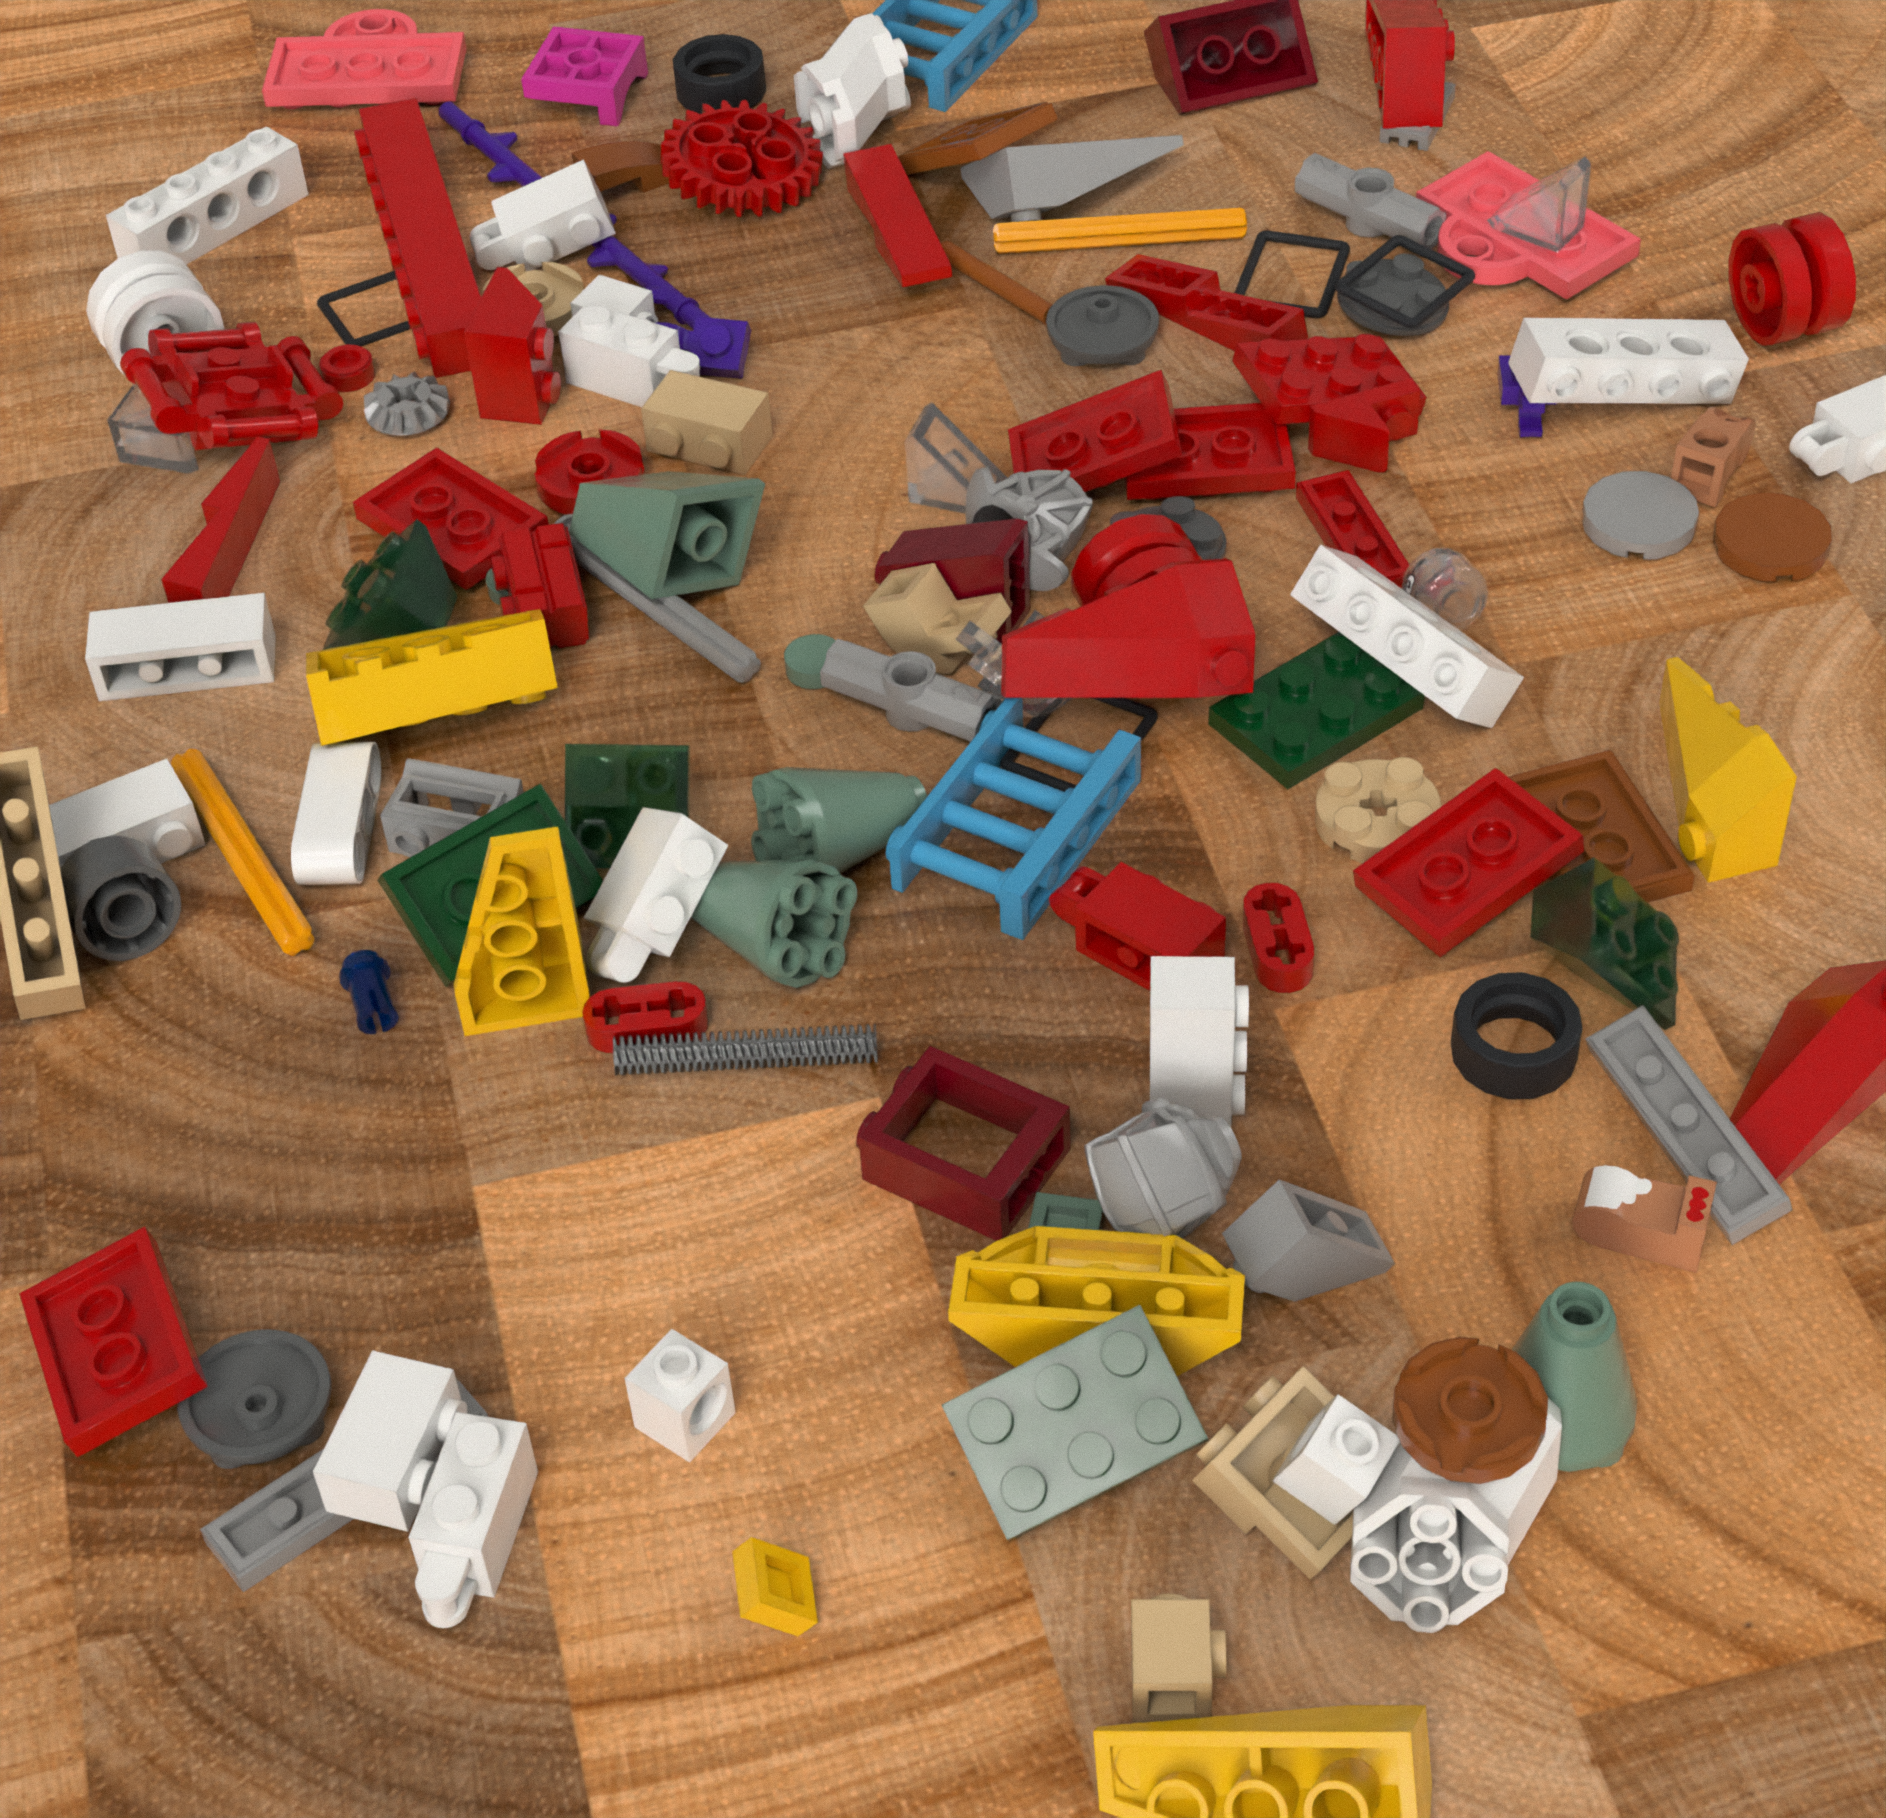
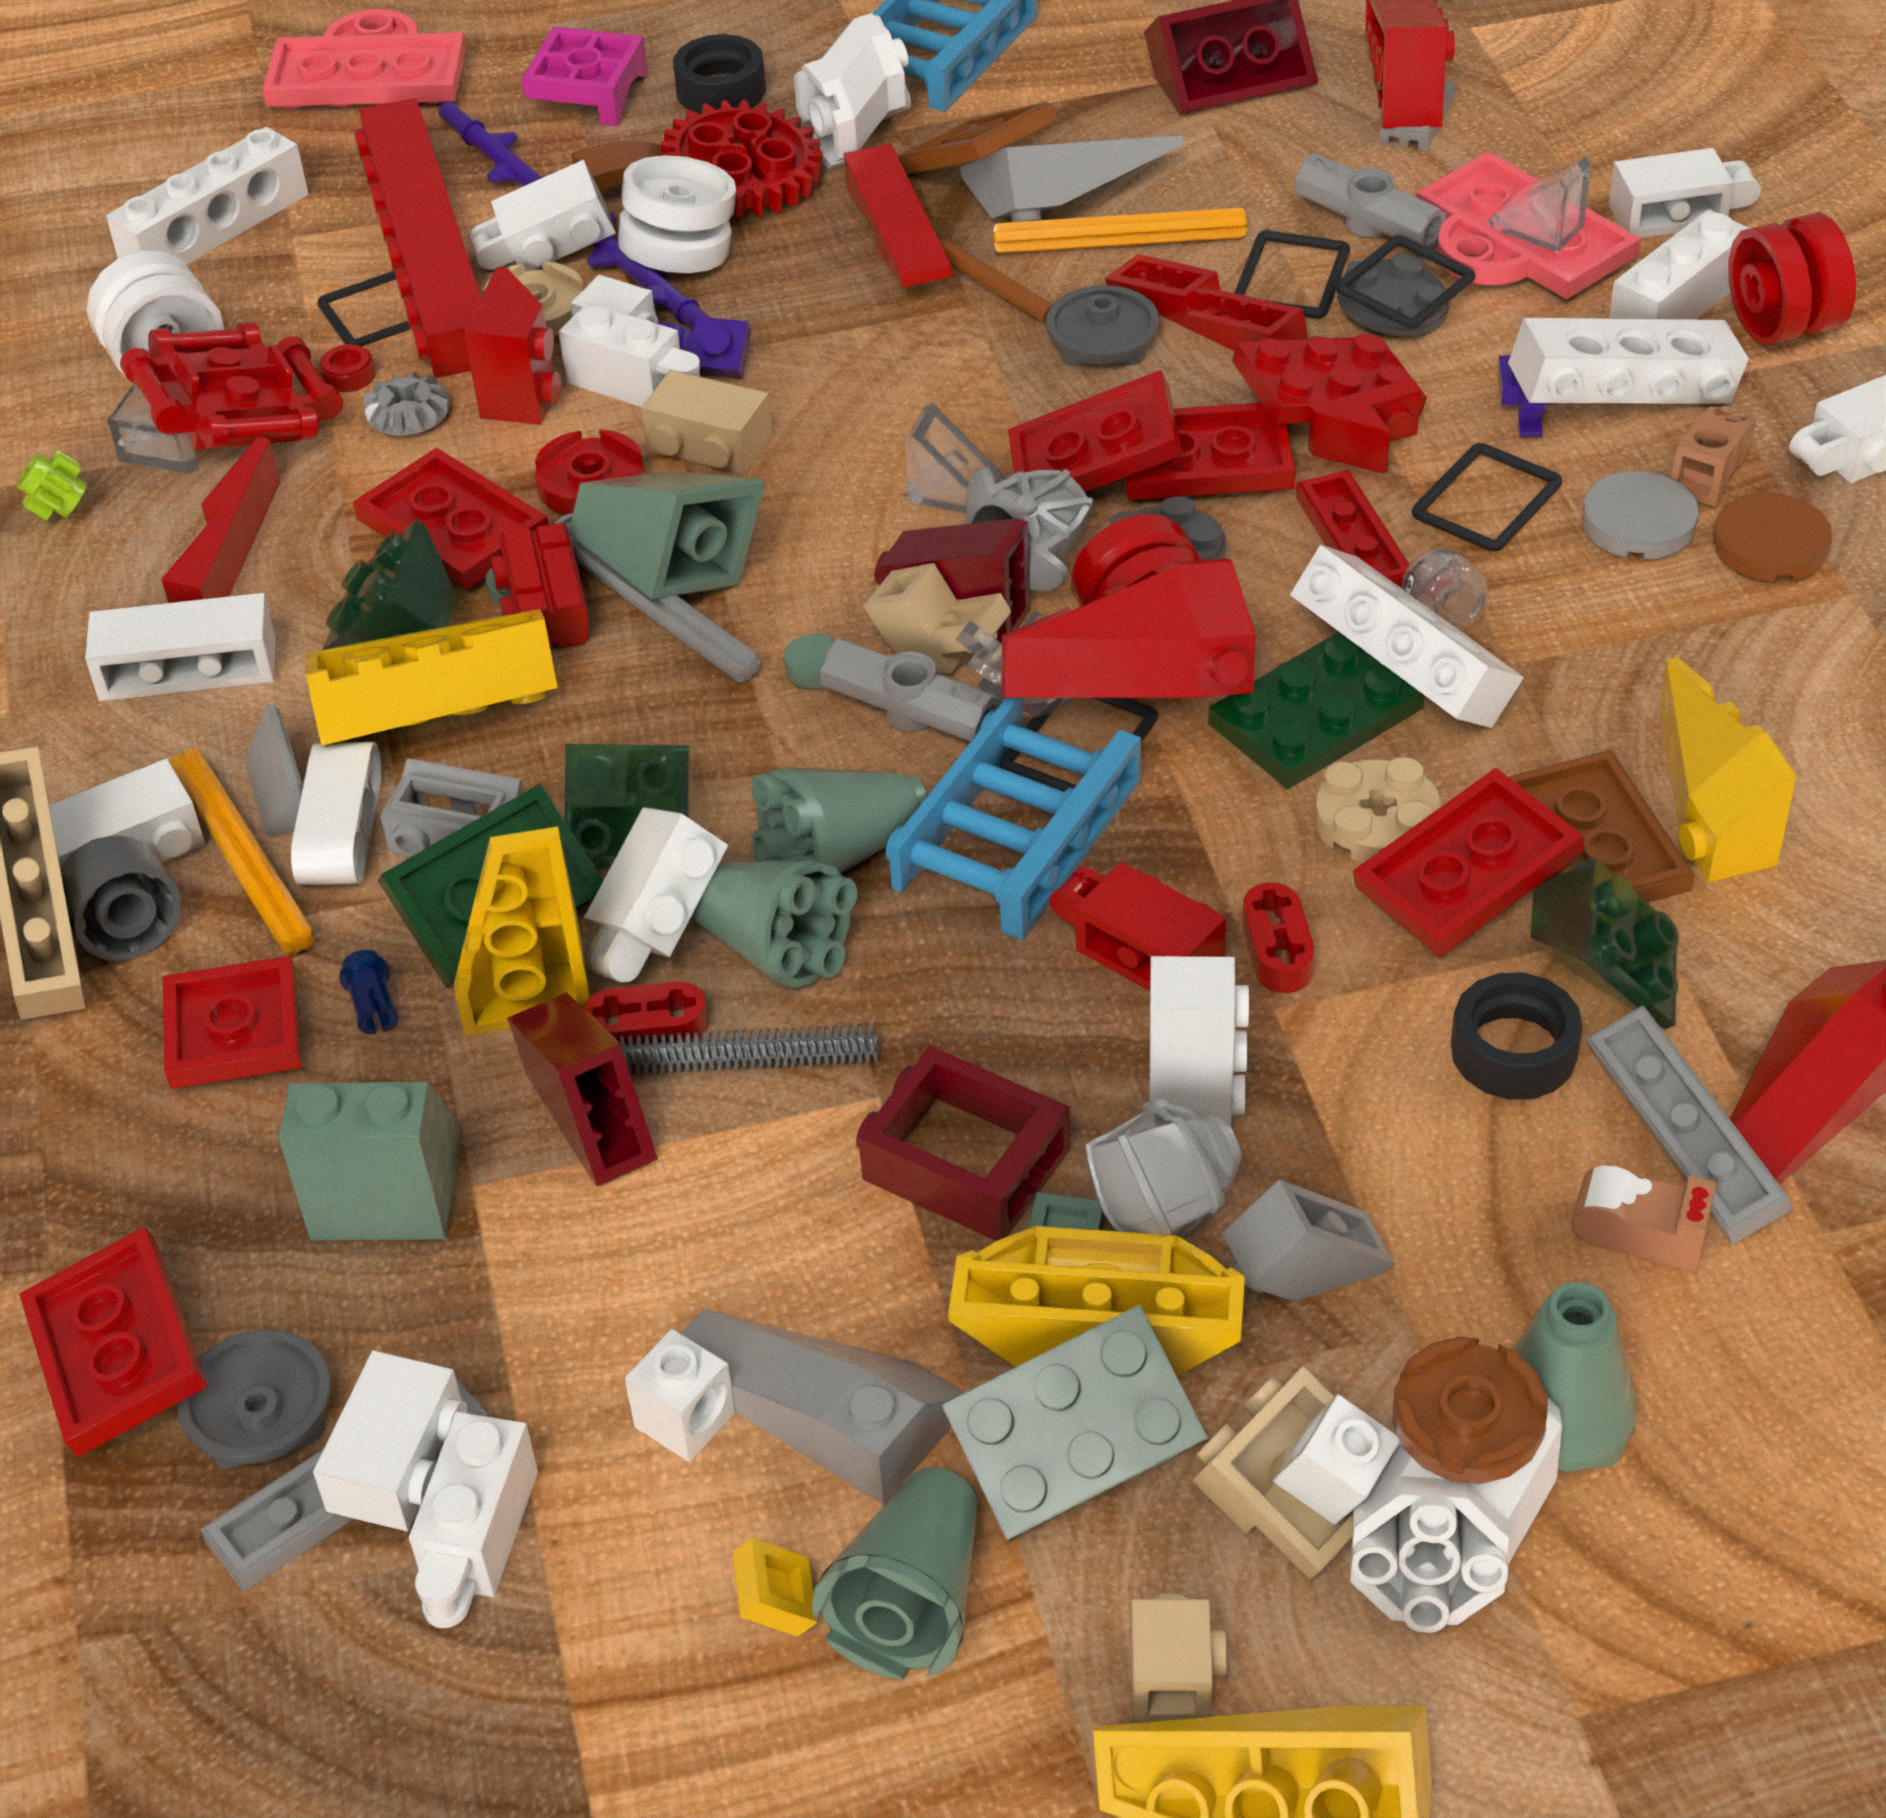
(51, 485): none -> lime gear
(231, 1022): none -> red plate
(274, 774): none -> light grey slope
(371, 1159): none -> sand green slope
(584, 1086): none -> dark red slope
(676, 214): none -> white wheel
(832, 1402): none -> light grey wedge
(904, 1579): none -> sand green cone
(1552, 477): none -> black piece
(1673, 189): none -> white brick
(1681, 275): none -> white brick

